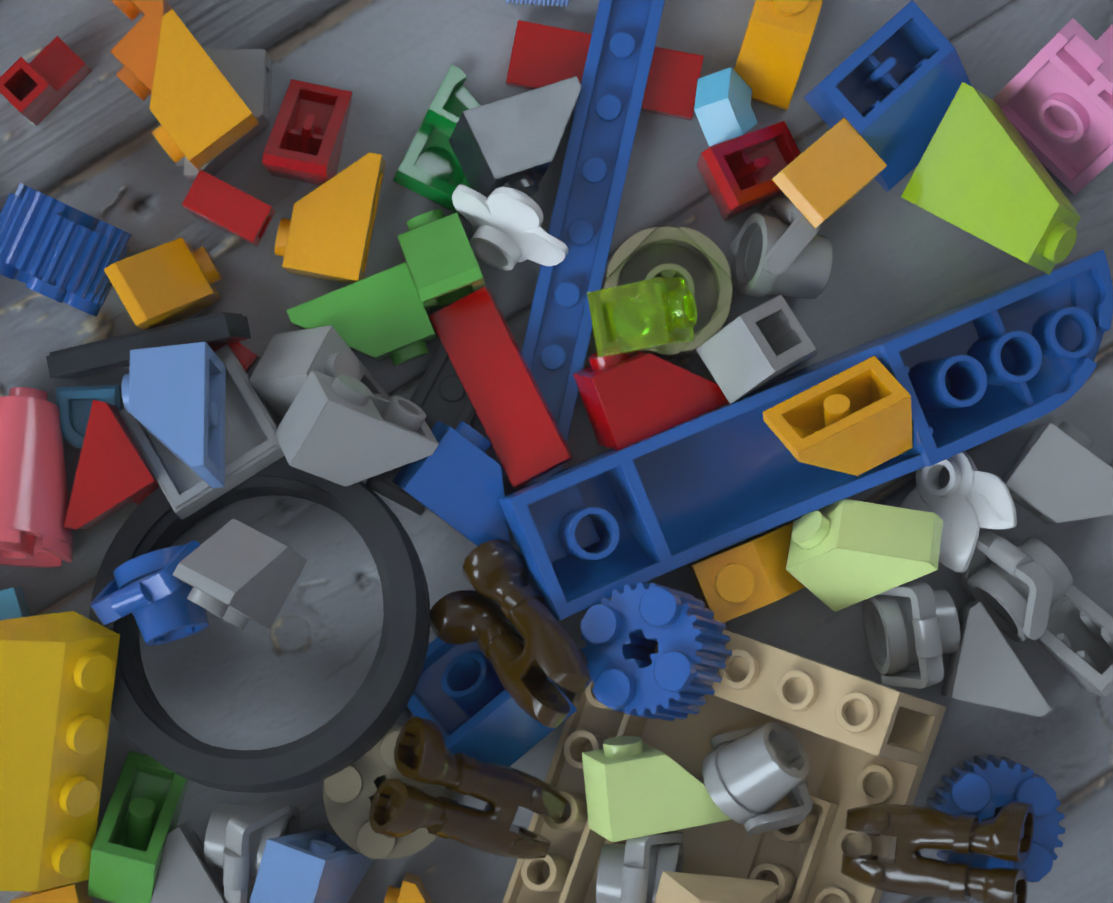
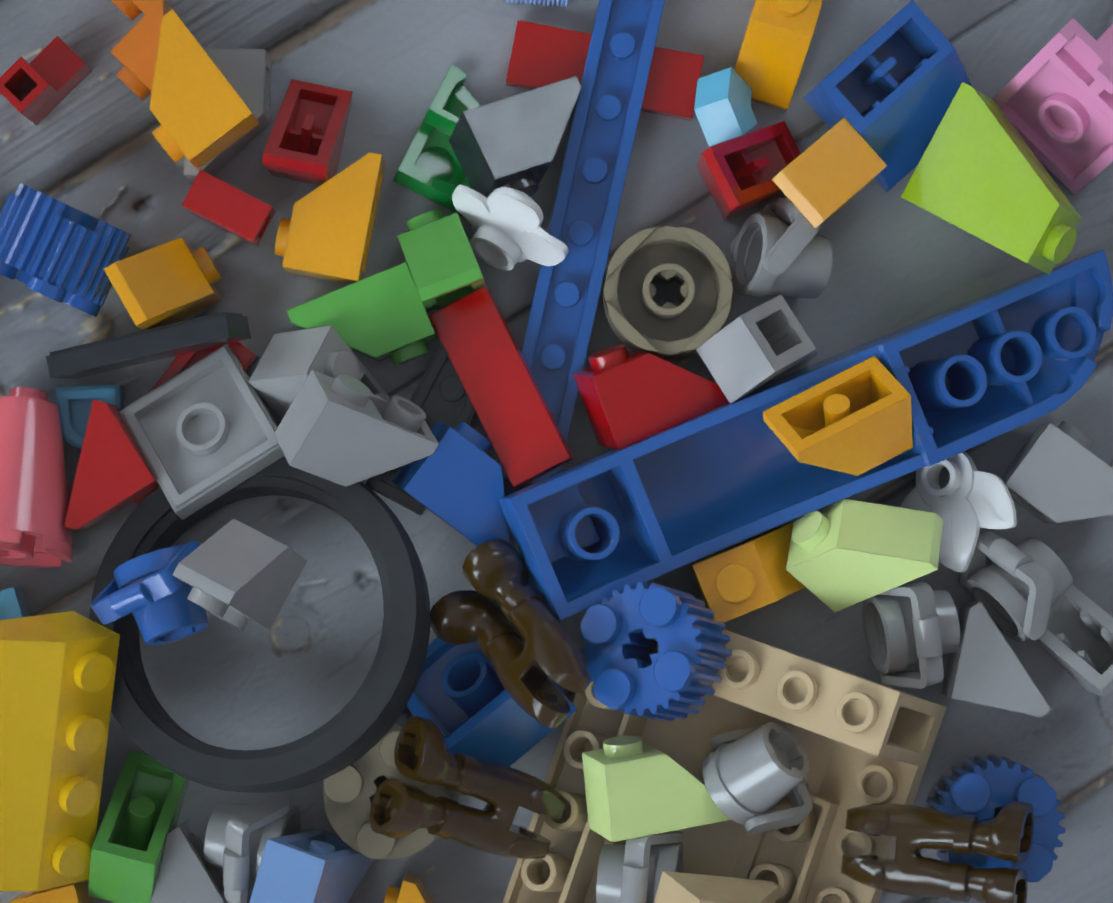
(182, 403): medium blue slope -> none
(642, 315): clear neon green bracket -> none

